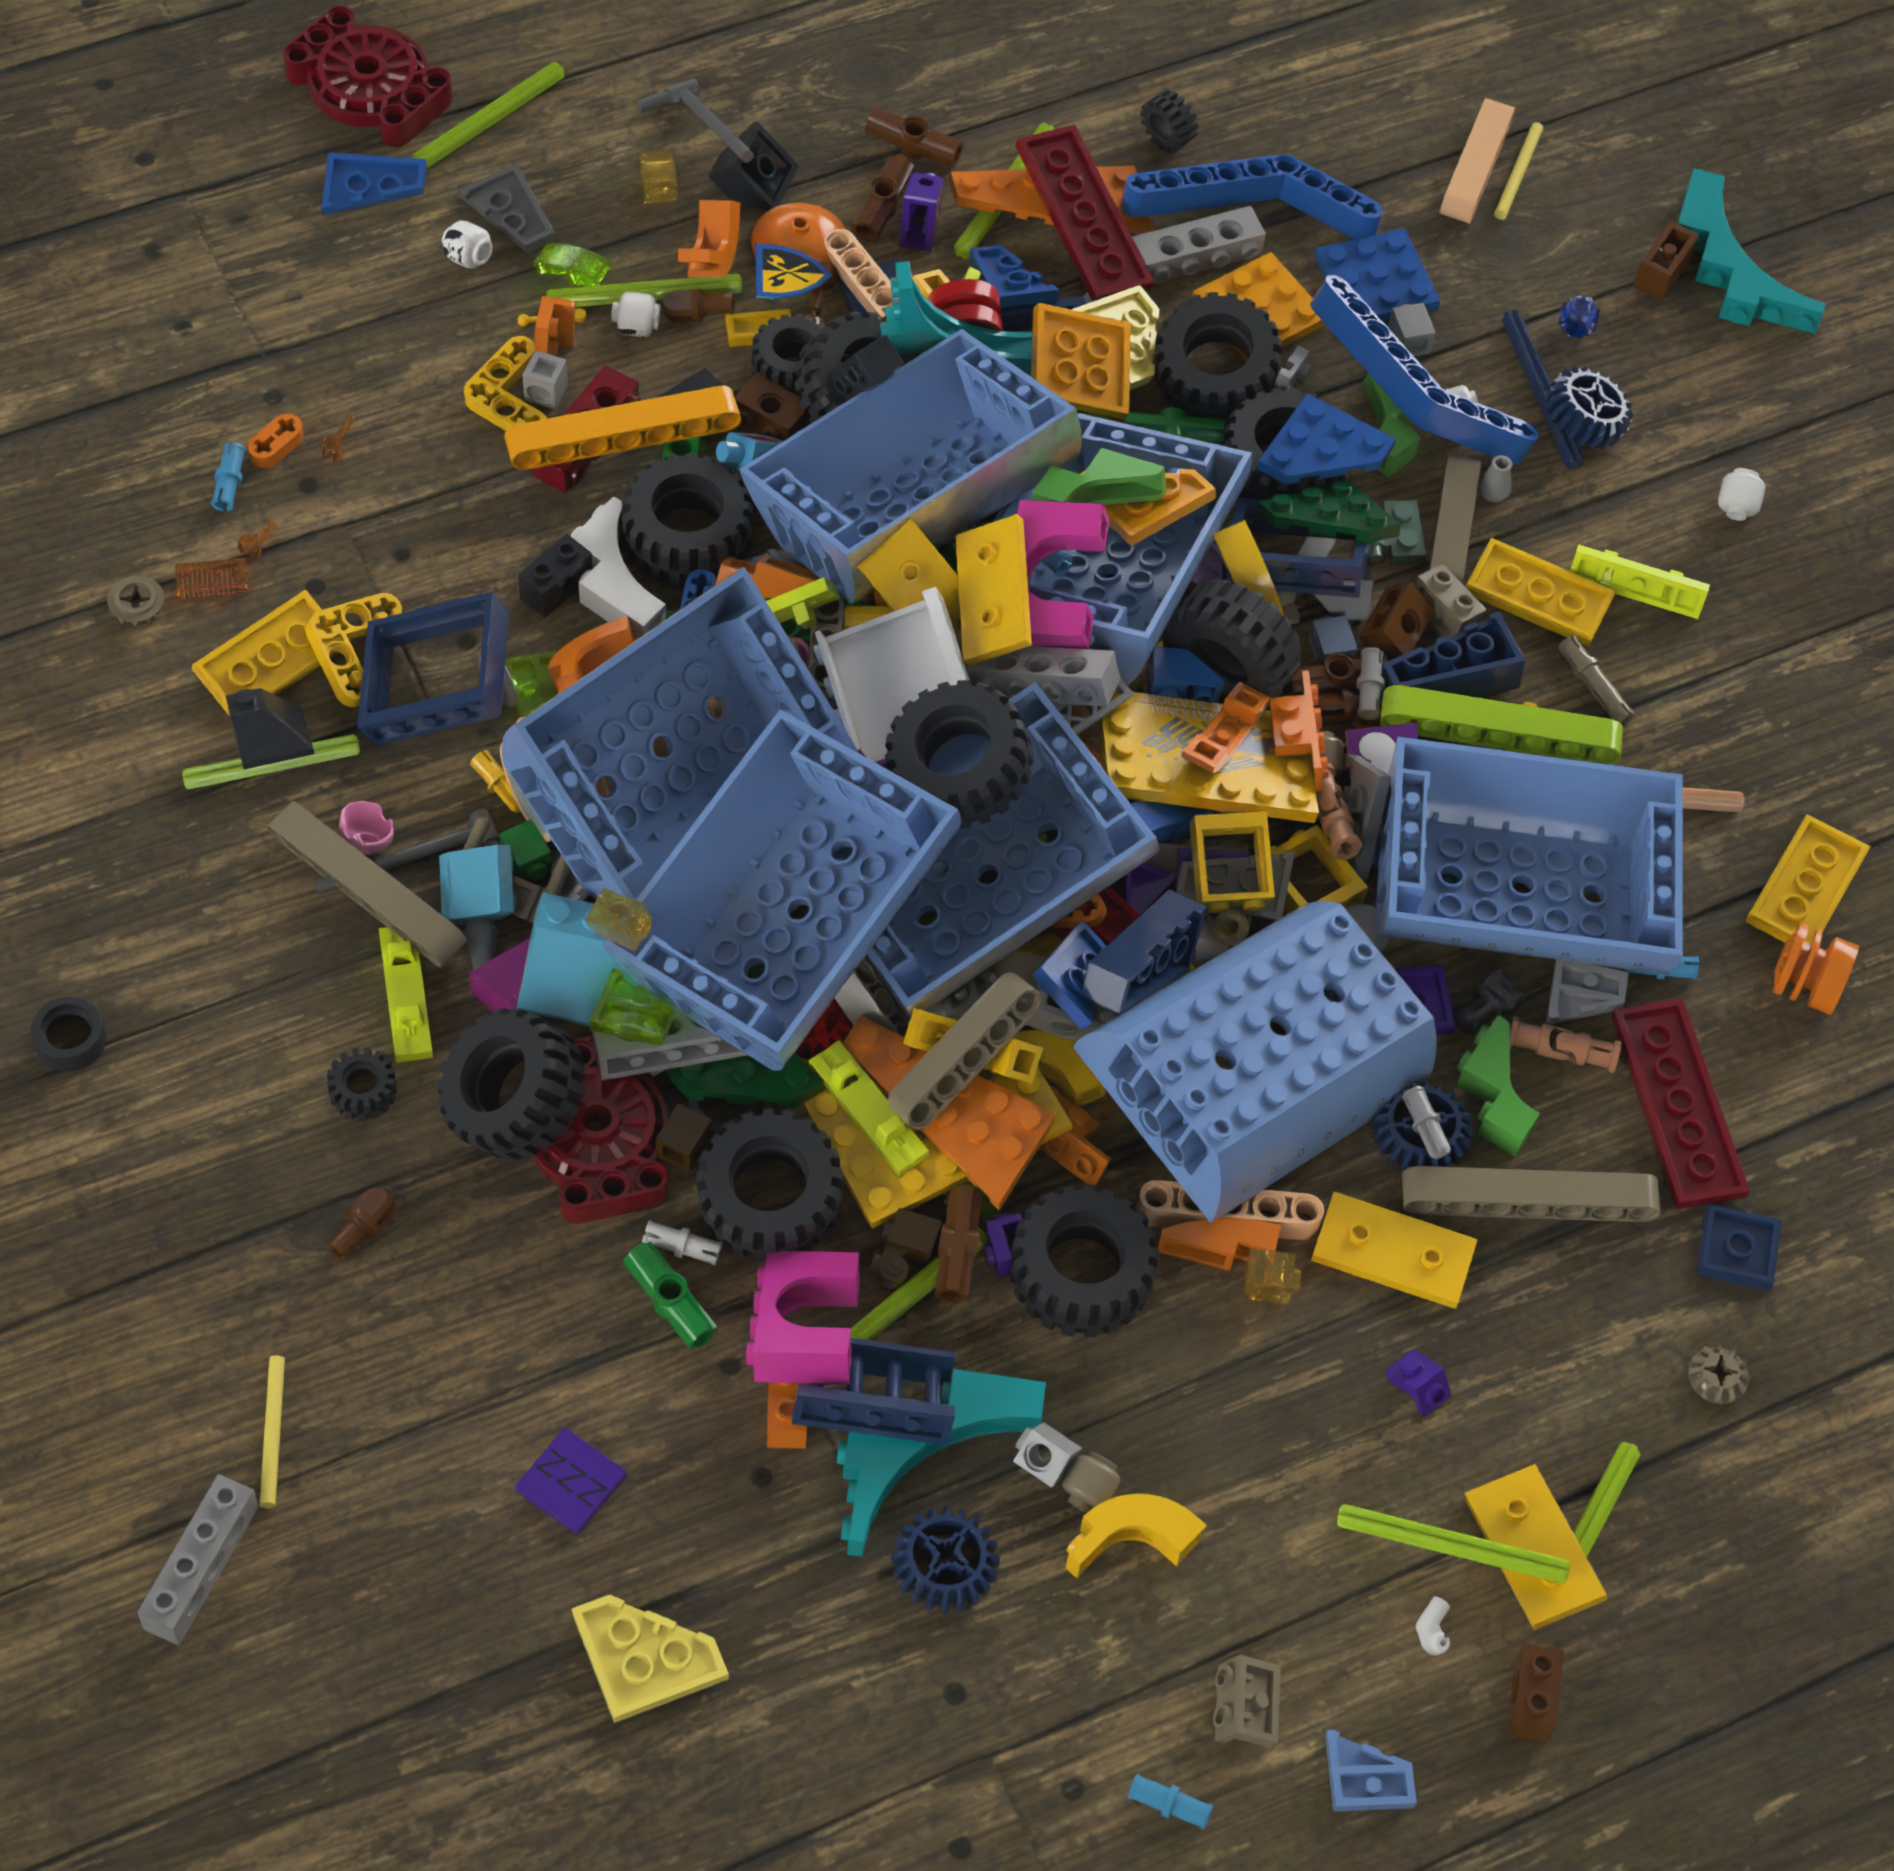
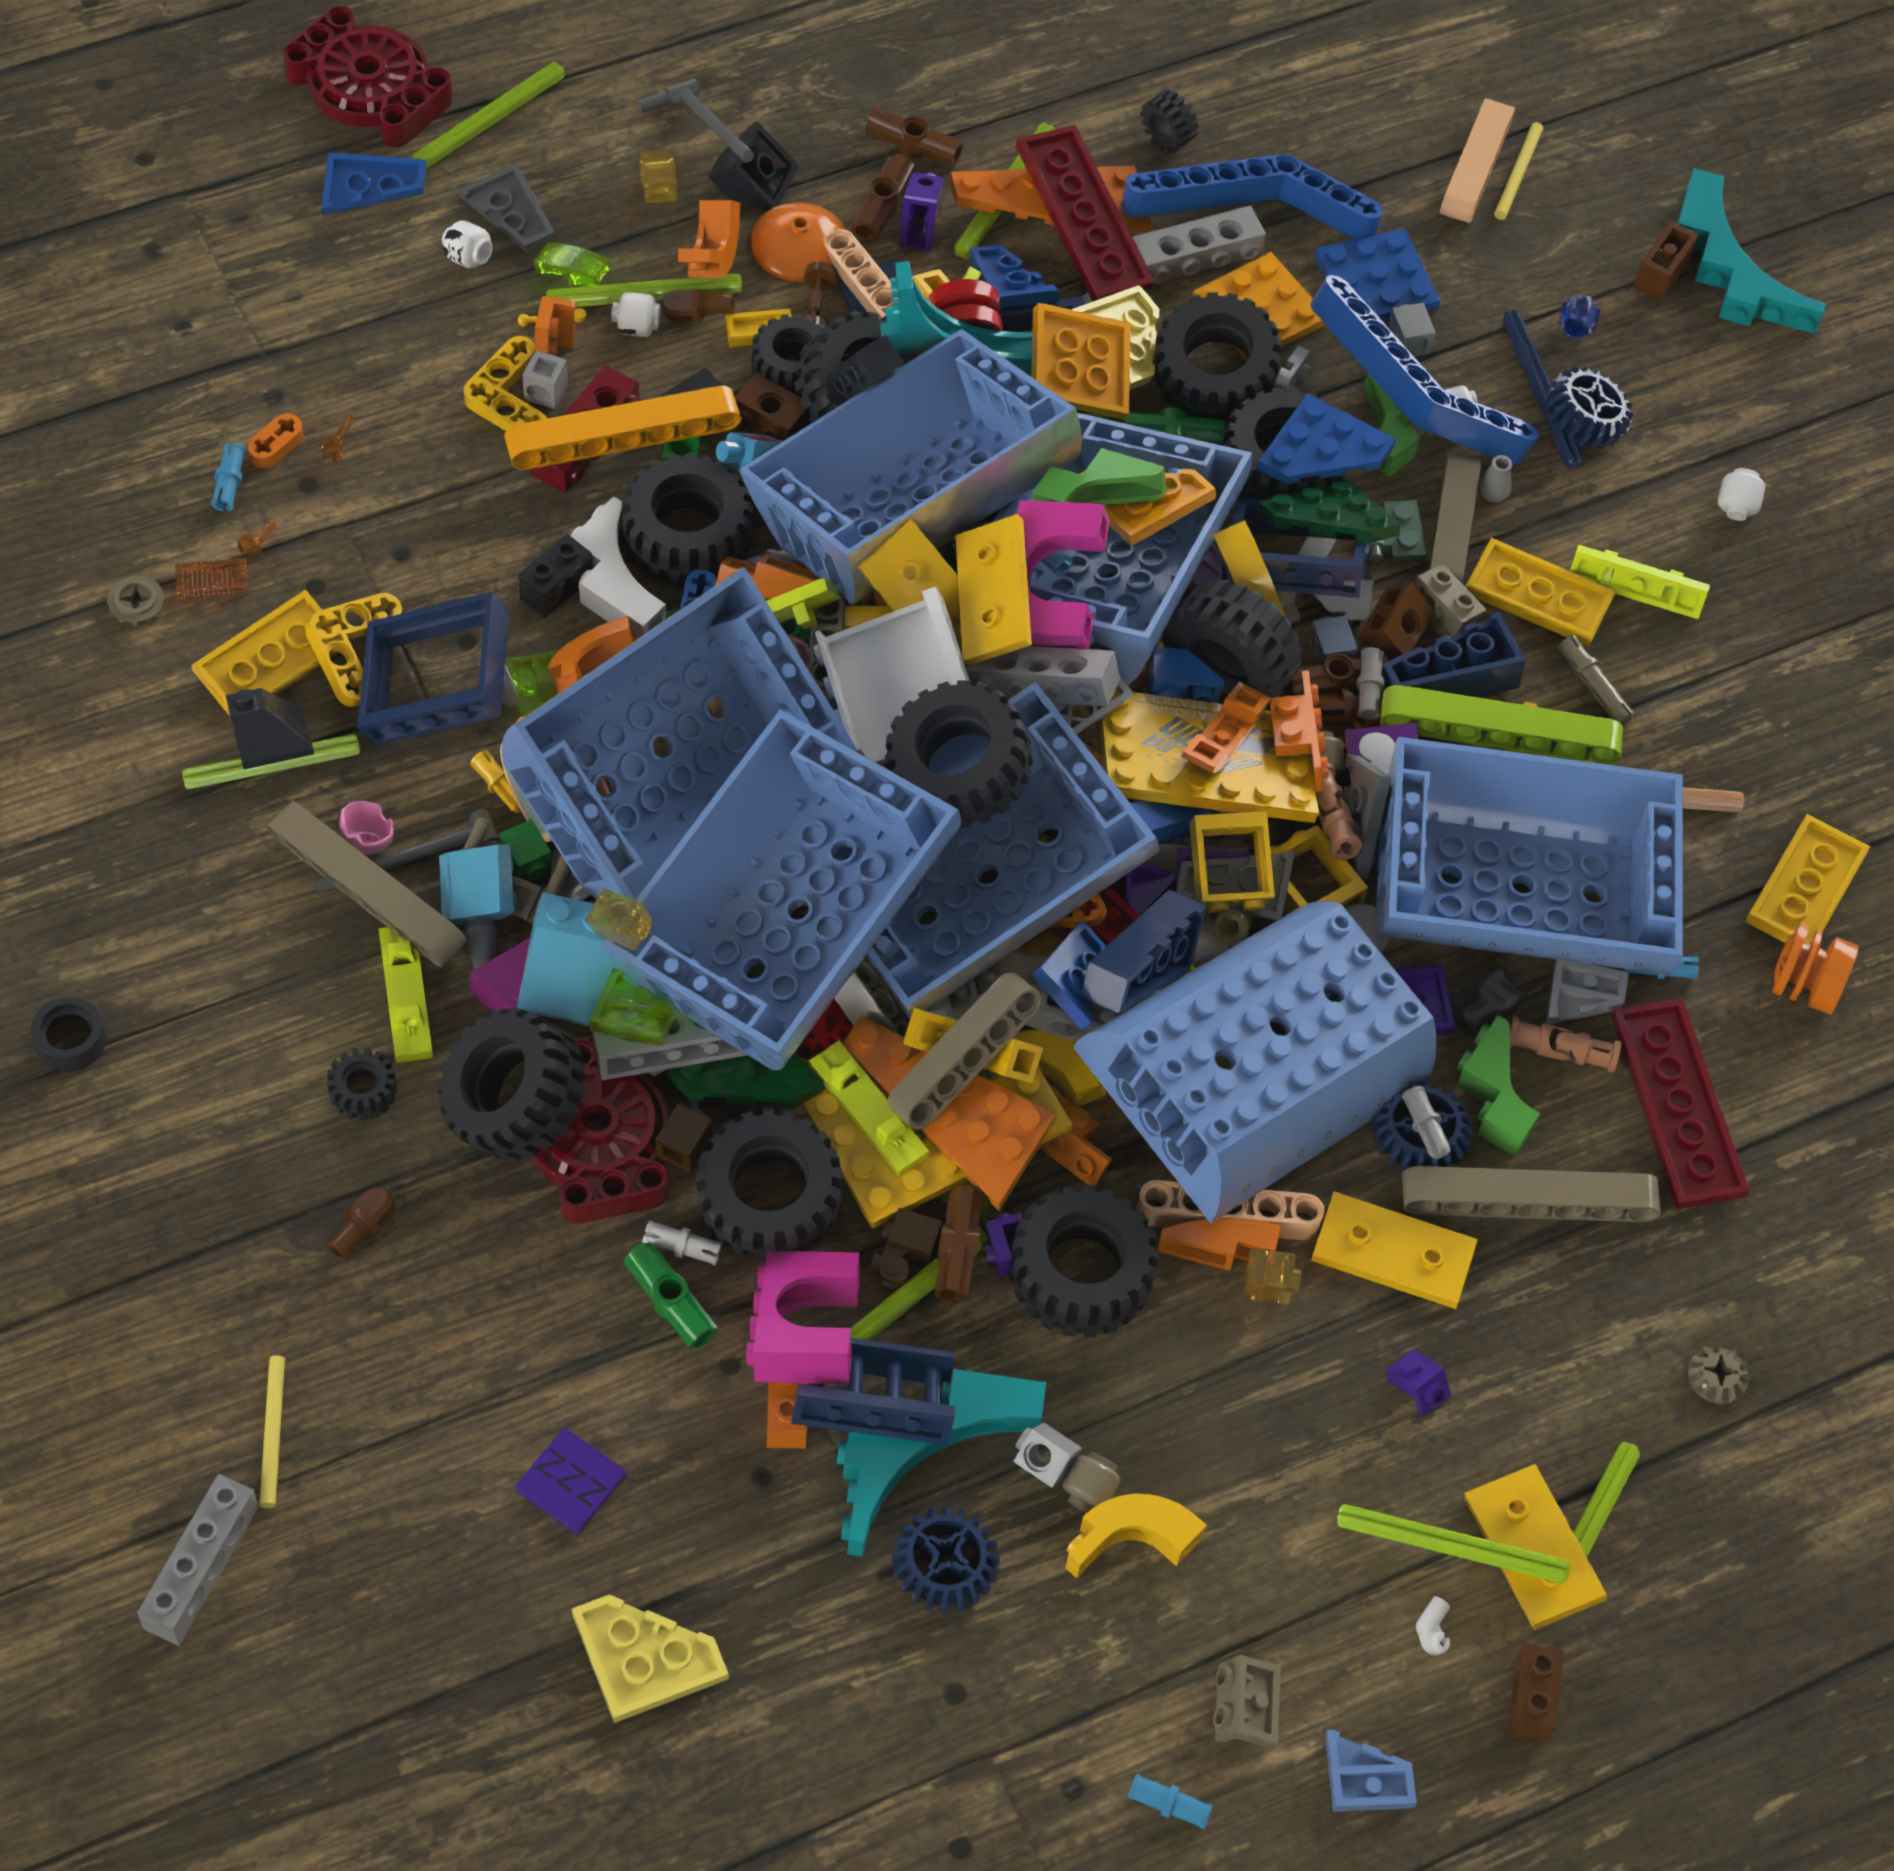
(786, 272): shield -> none
(1739, 1246): dark blue tile -> none

